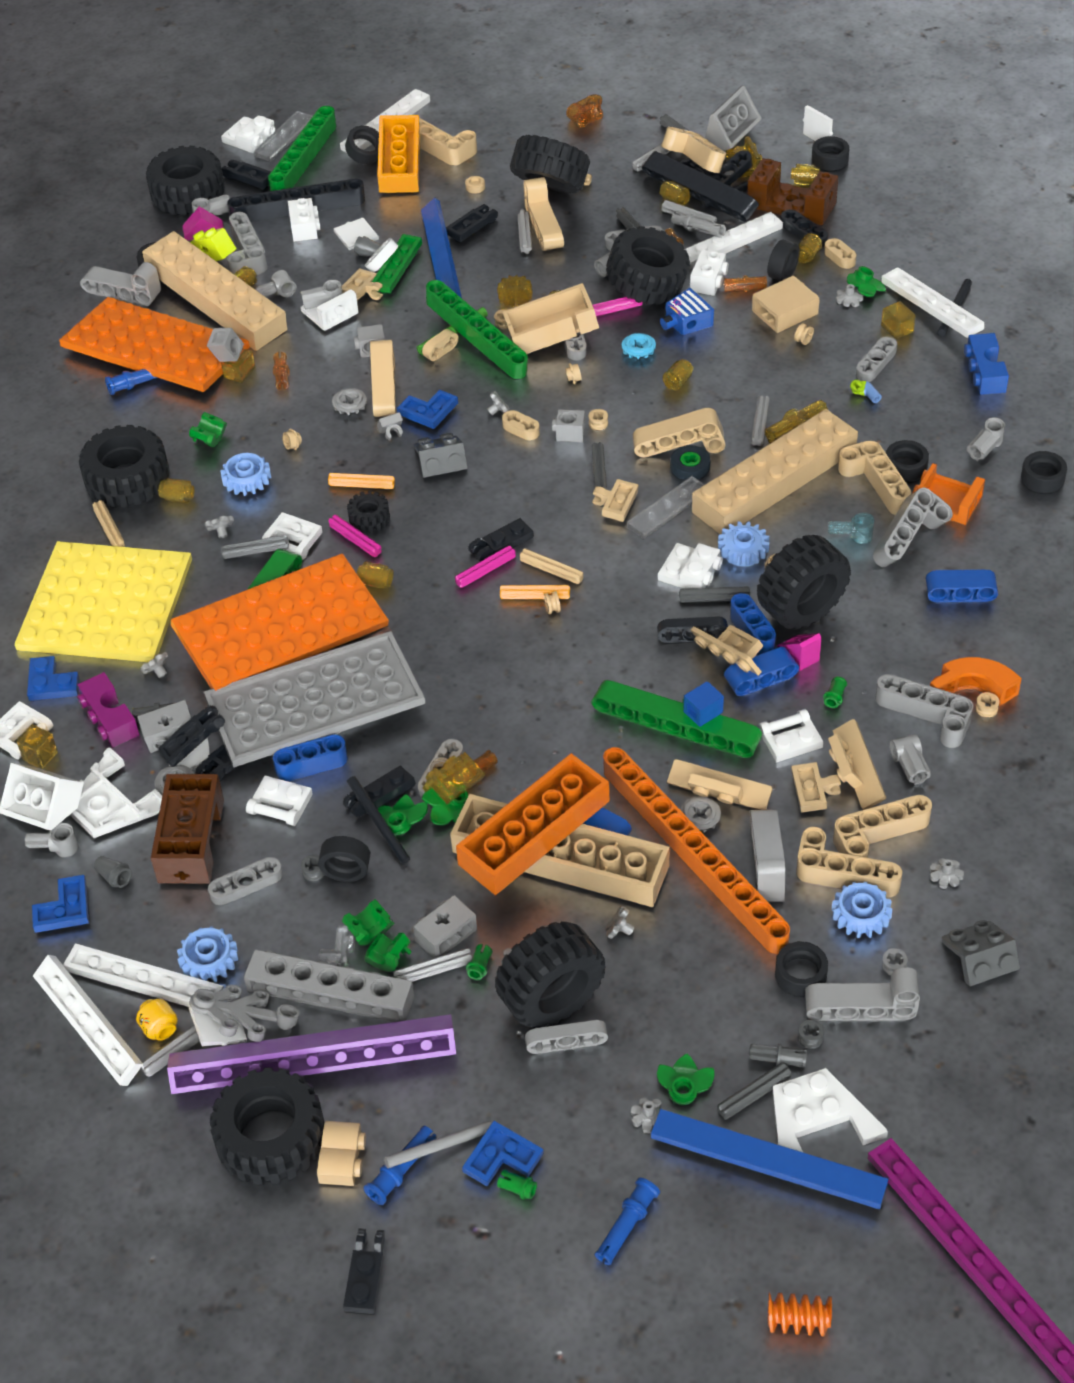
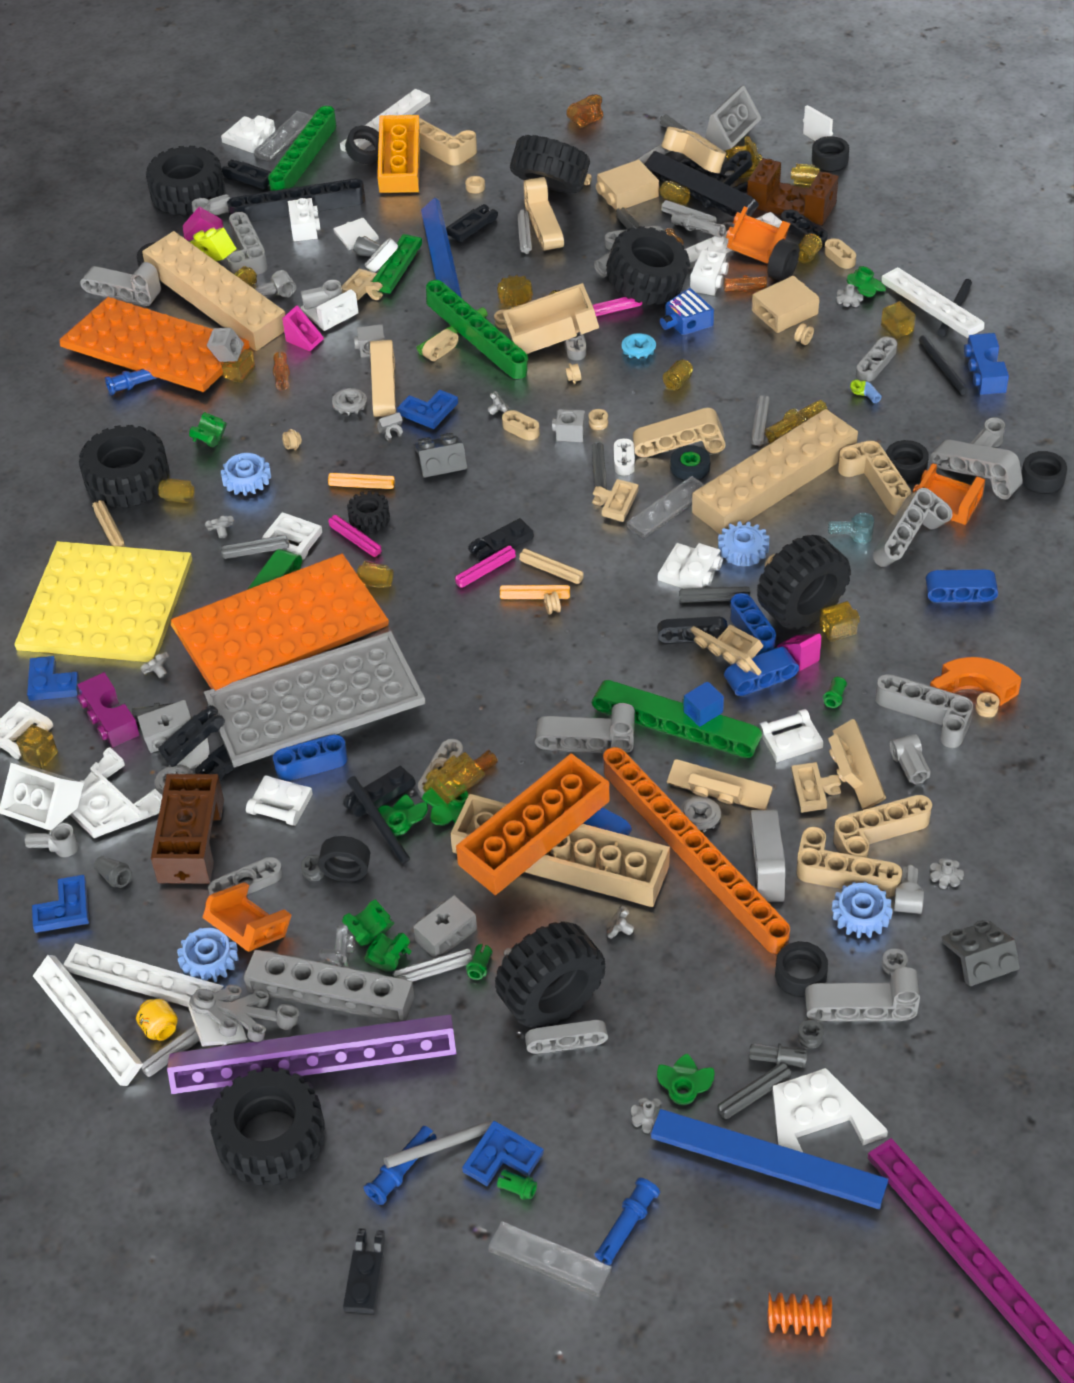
(243, 920): none -> orange panel
(300, 330): none -> dark pink slope
(340, 1152): tan brick -> none
(550, 1259): none -> clear tile
(588, 733): none -> light grey beam
(627, 185): none -> tan brick
(628, 456): none -> white beam
(754, 236): none -> orange panel
(839, 621): none -> clear yellow brick
(909, 894): none -> light grey axle
(942, 363): none -> black bar
(982, 461): none -> light grey beam

